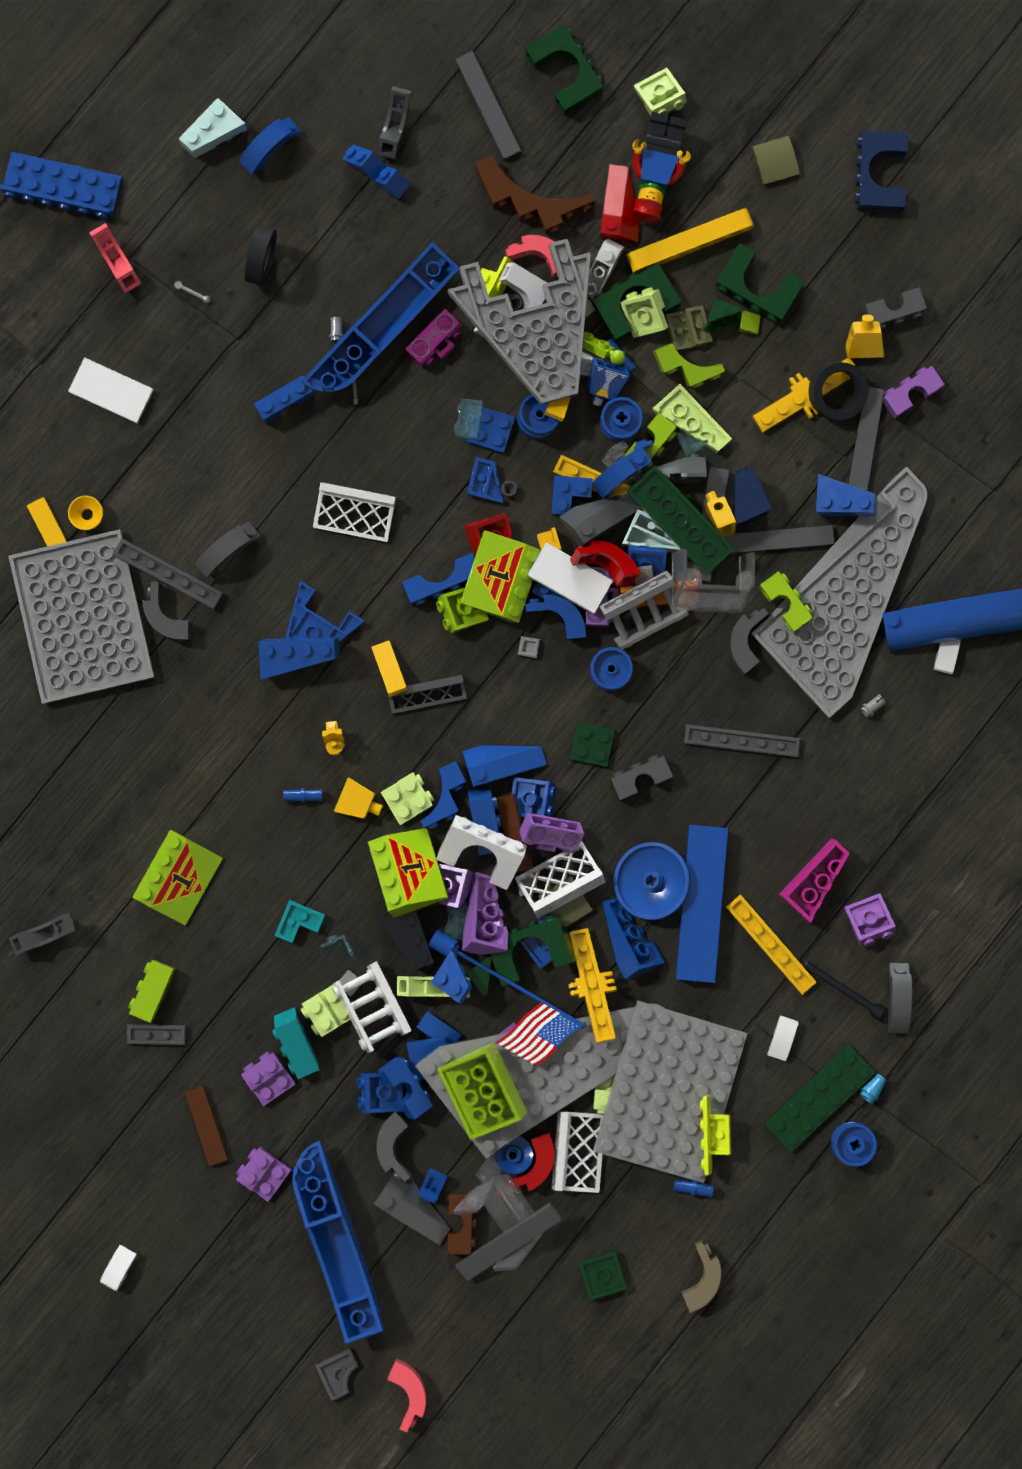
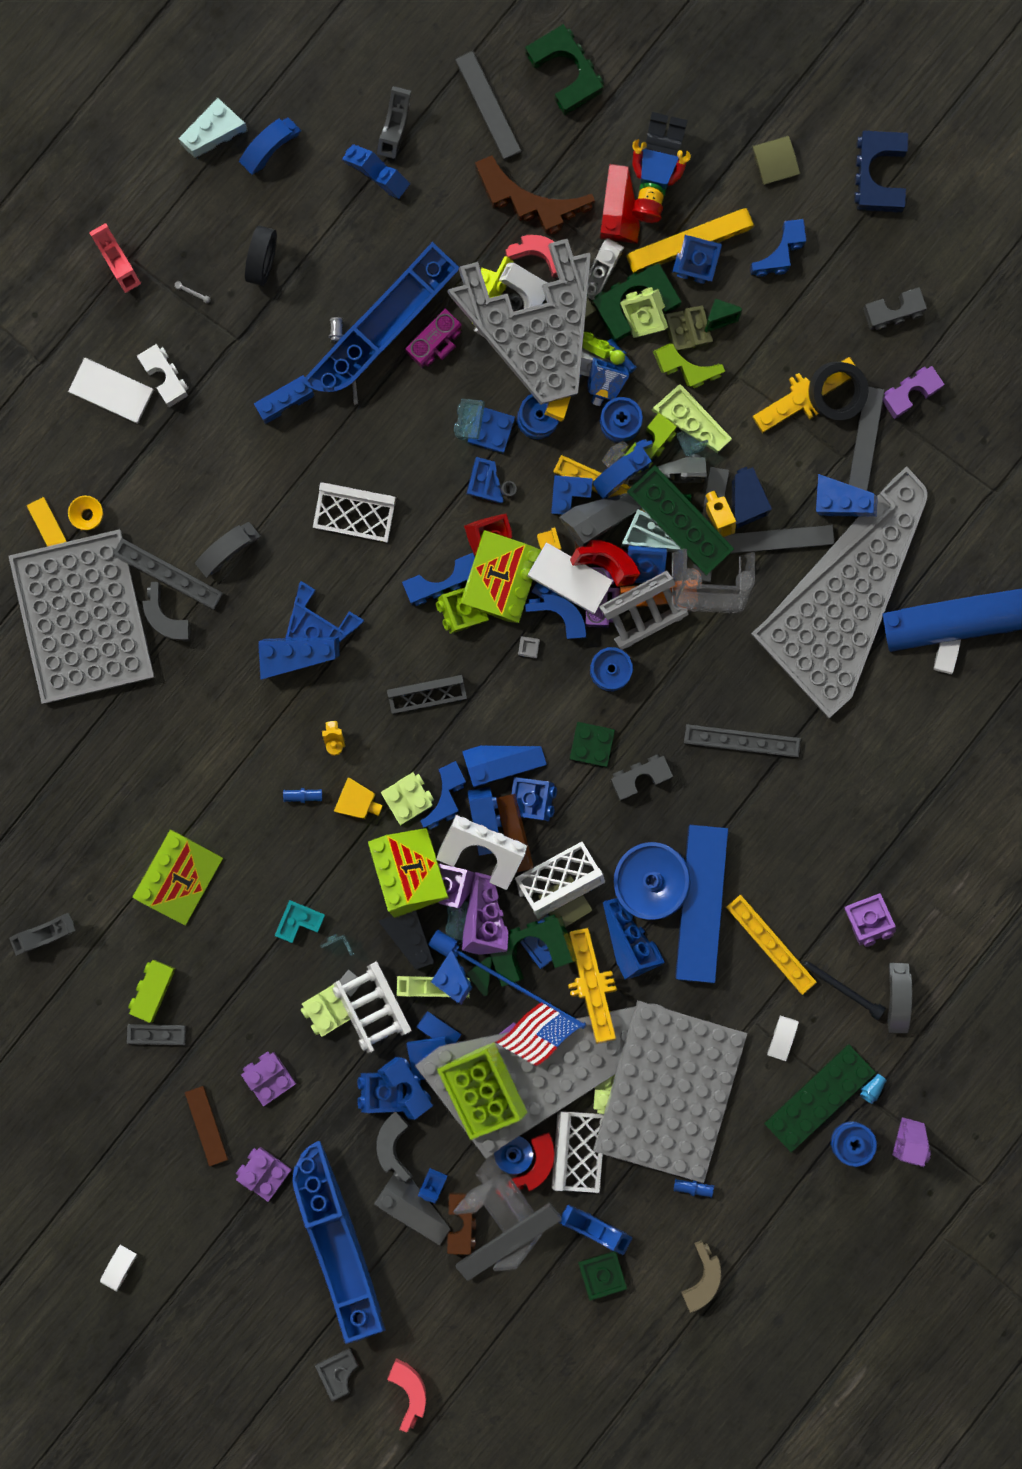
(61, 185): blue bracket -> none
(155, 361): none -> white arch
(295, 1043): teal wedge -> none
(389, 668): yellow tile -> none
(551, 833): medium lavender piece -> none
(595, 1229): none -> blue arch
(646, 574): light grey tile -> none
(661, 93): yellowish green plate -> none
(697, 259): none -> blue plate
(716, 1134): neon yellow bracket -> none
(738, 643): dark grey arch -> none
(749, 322): lime slope -> none
(773, 306): dark green arch -> none
(778, 587): lime arch -> none
(779, 261): none -> blue arch
(815, 879): dark pink wedge -> none
(865, 339): yellow torso -> none
(869, 708): light grey pin -> none
(912, 1142): none -> medium lavender wedge

